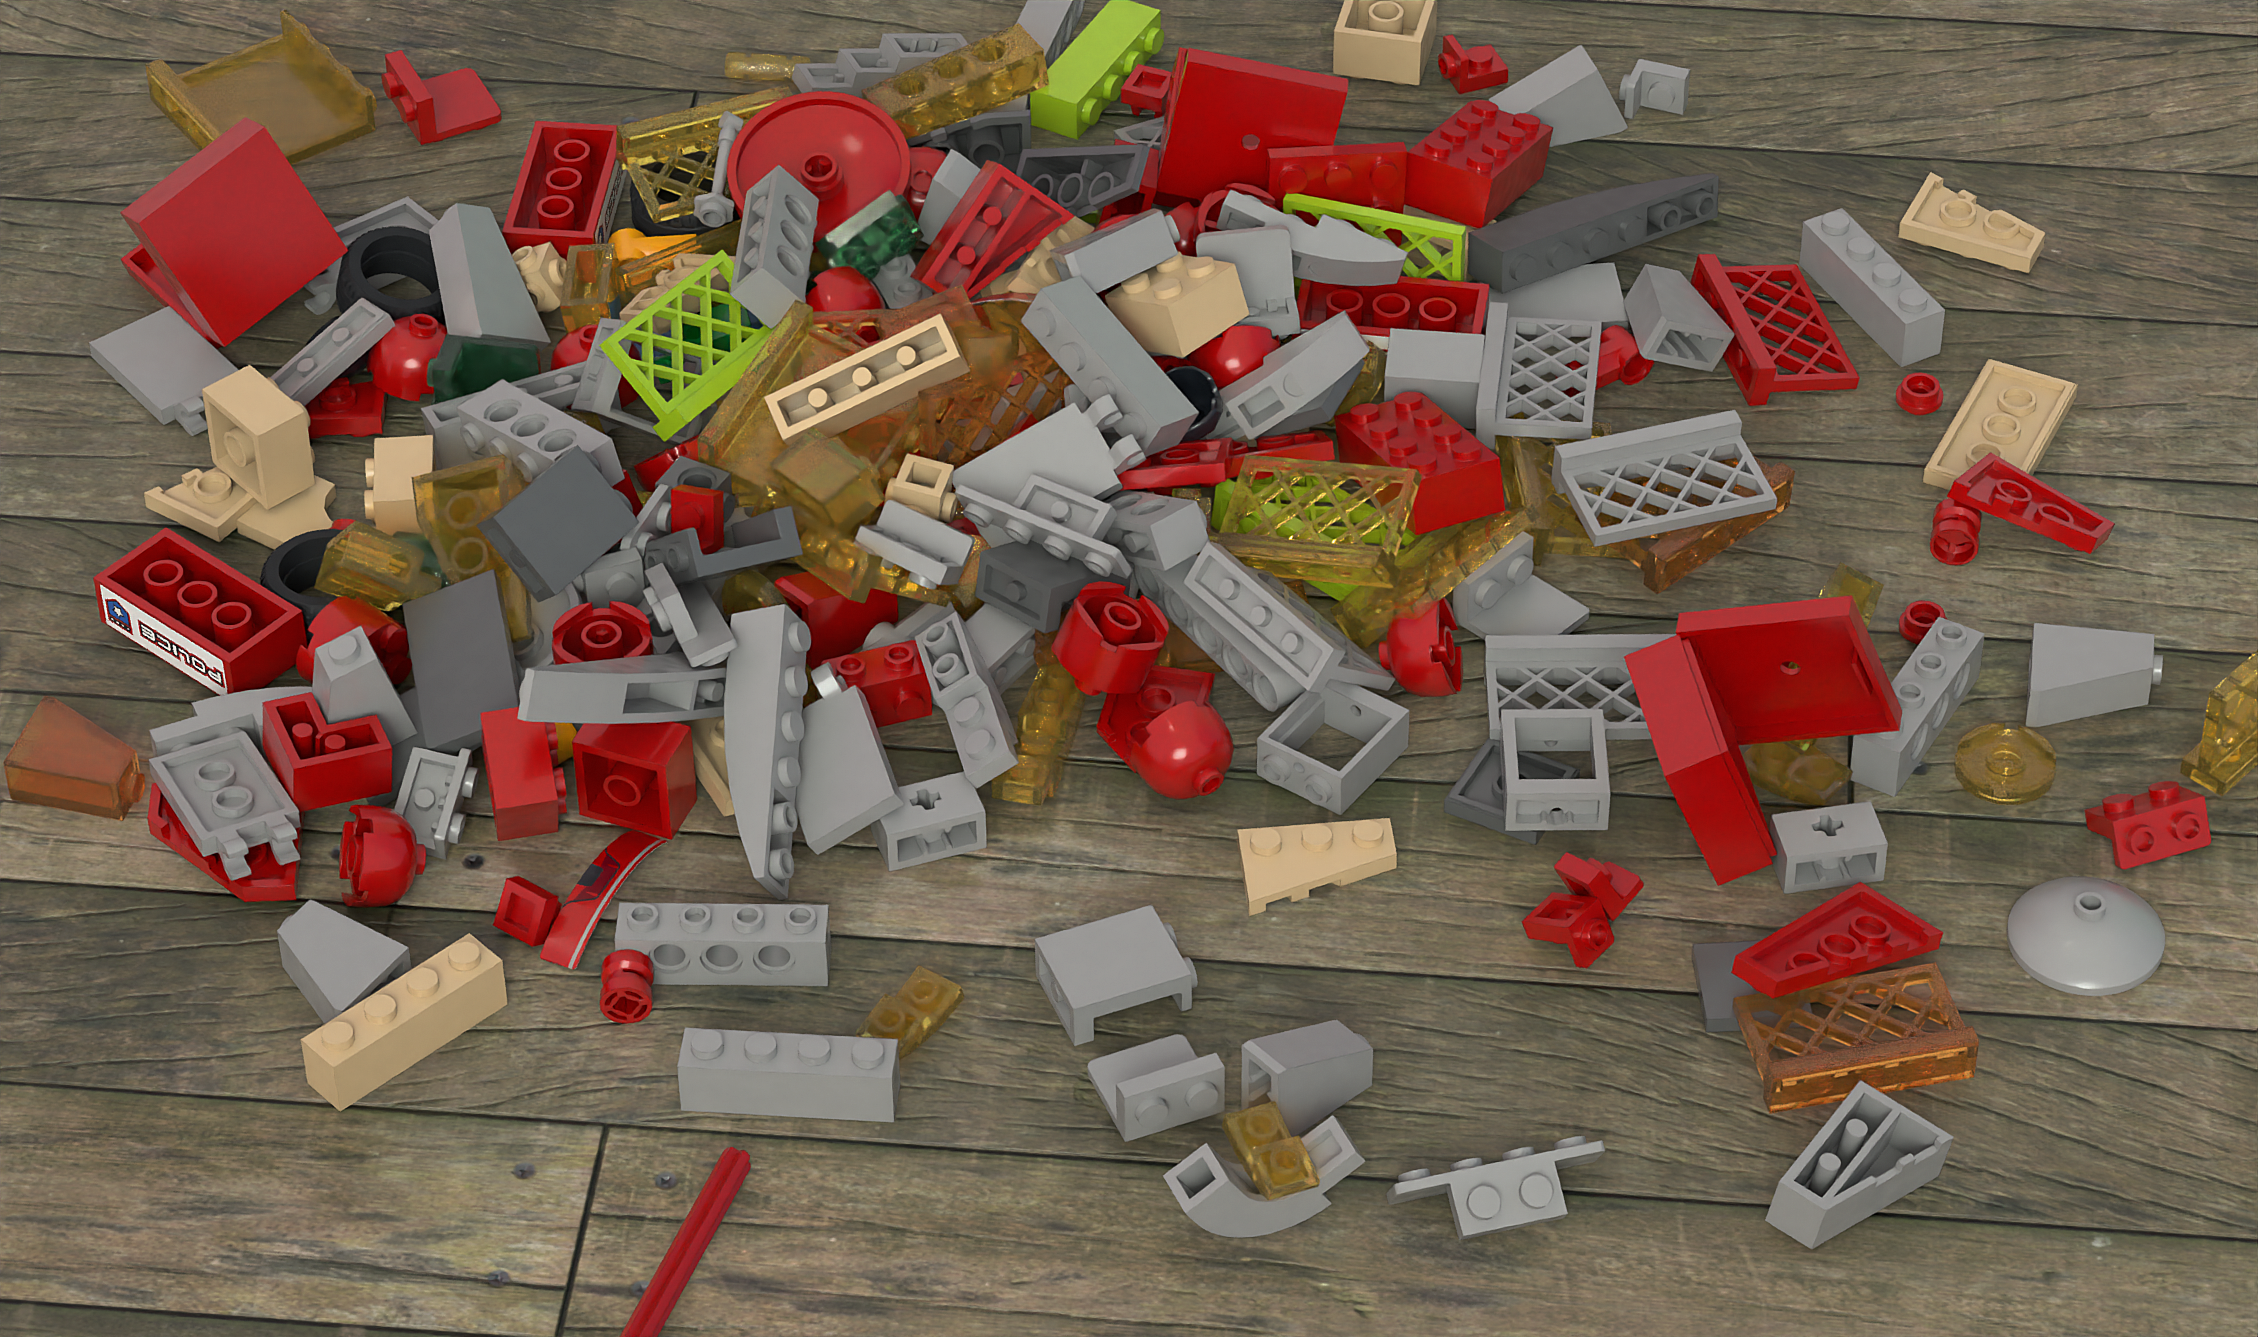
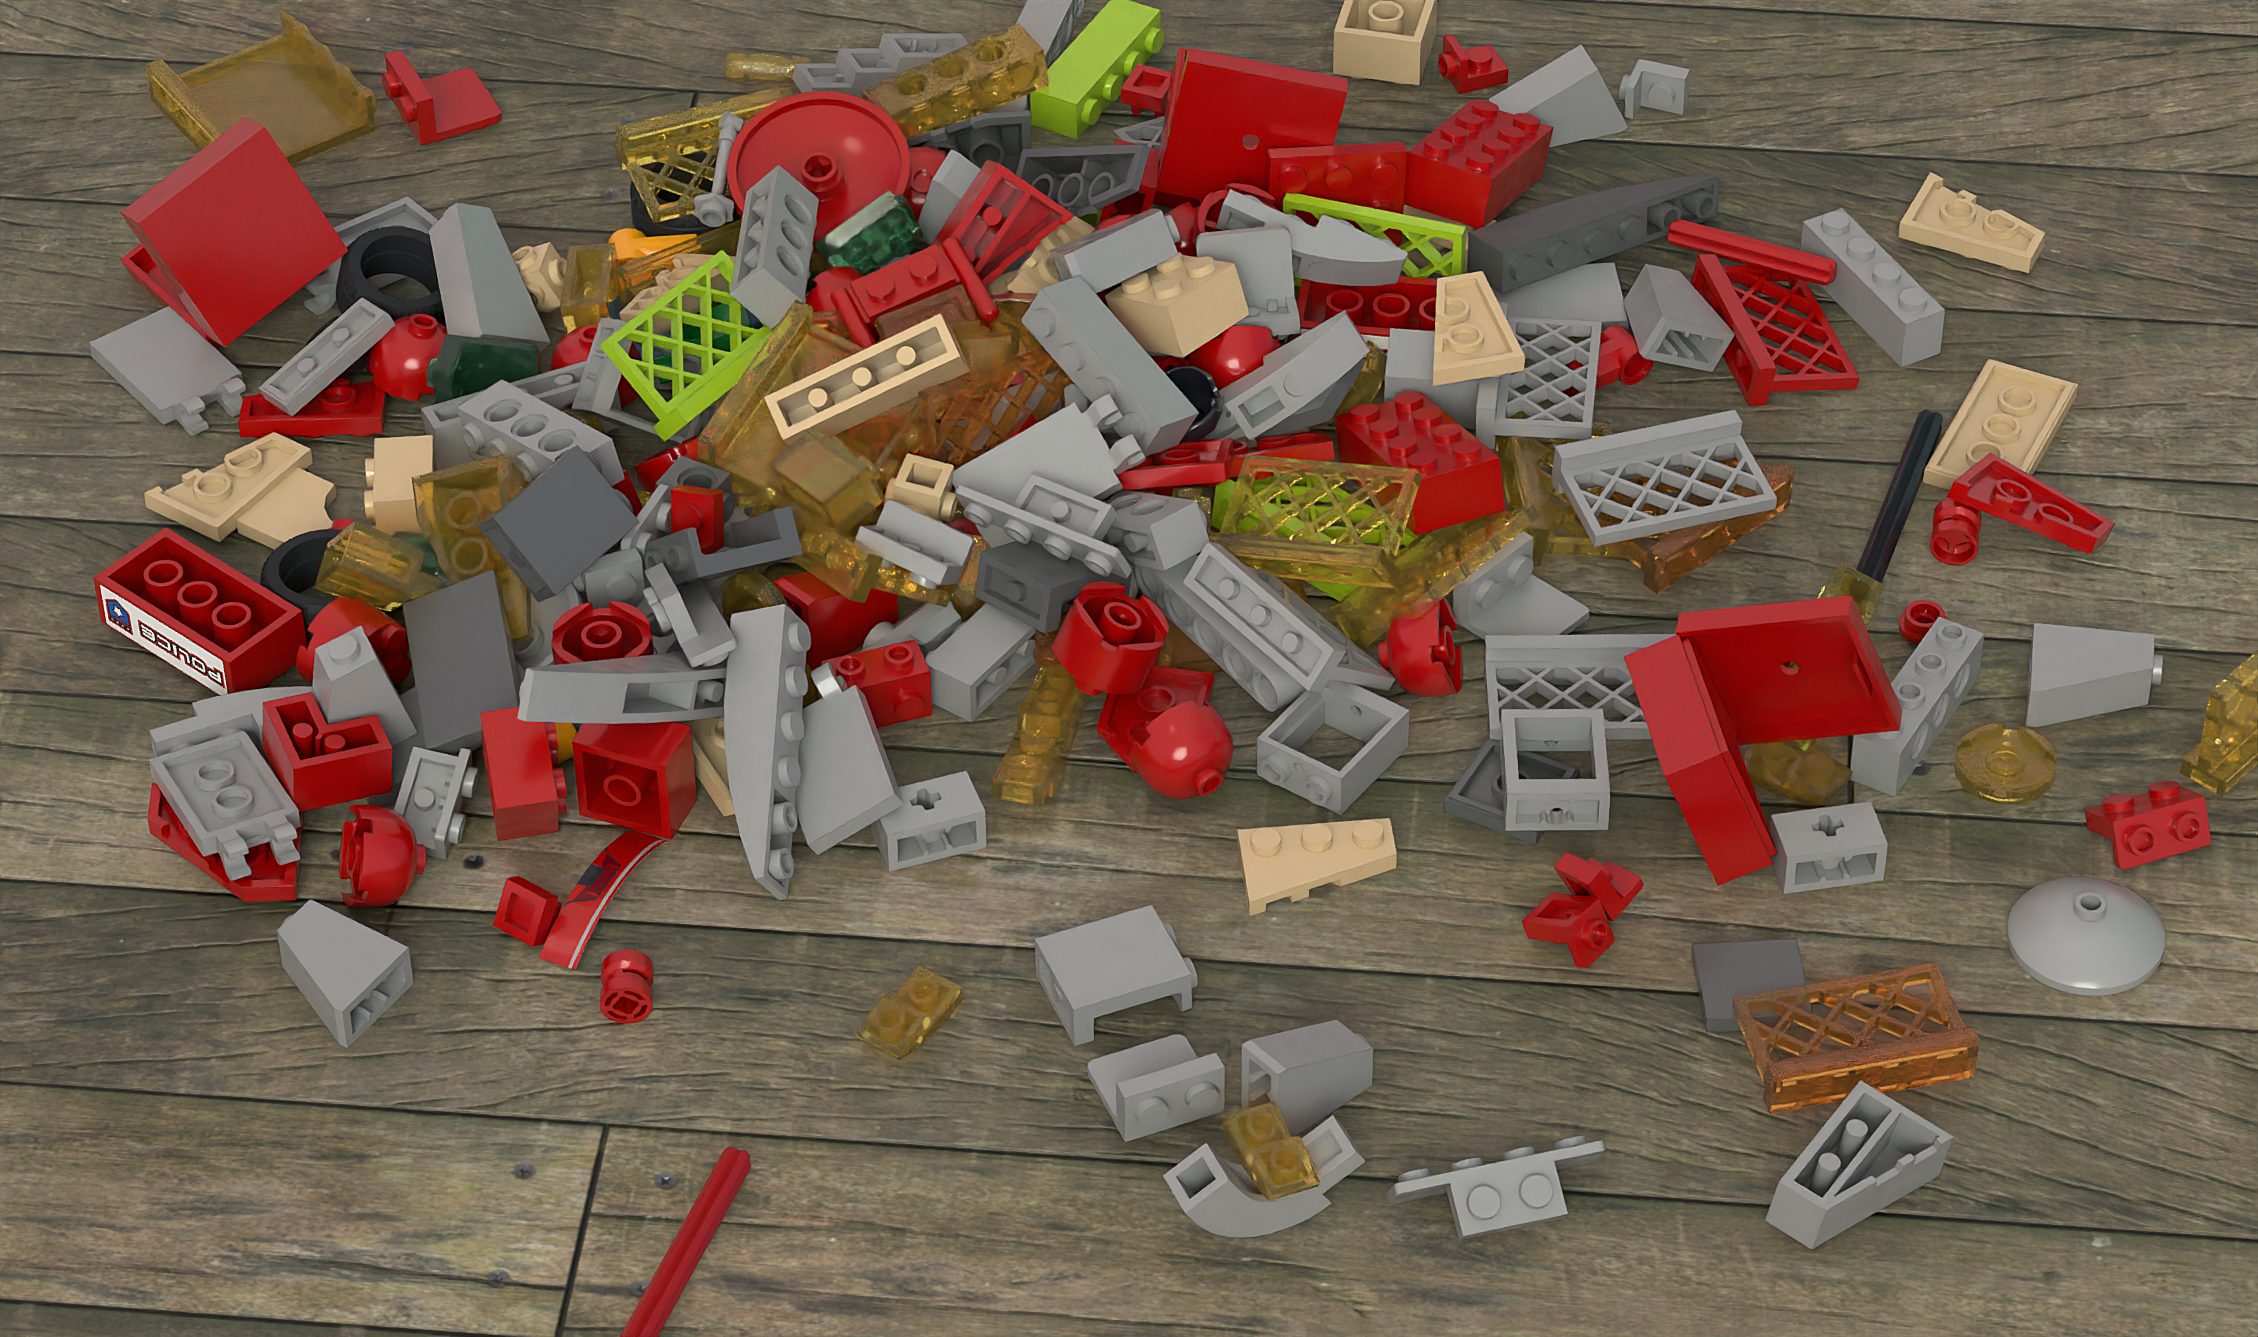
(73, 765): clear orange slope -> none
(259, 436): tan brick -> none
(404, 1022): tan brick -> none
(565, 187): red brick -> none
(729, 942): light grey brick -> none
(789, 1074): light grey brick -> none
(909, 282): none -> red plate
(969, 699): light grey slope -> none
(1472, 332): none -> tan wing
(1752, 252): none -> red axle
(1835, 941): red wing -> none
(1900, 495): none -> black axle
(1919, 394): red plate -> none

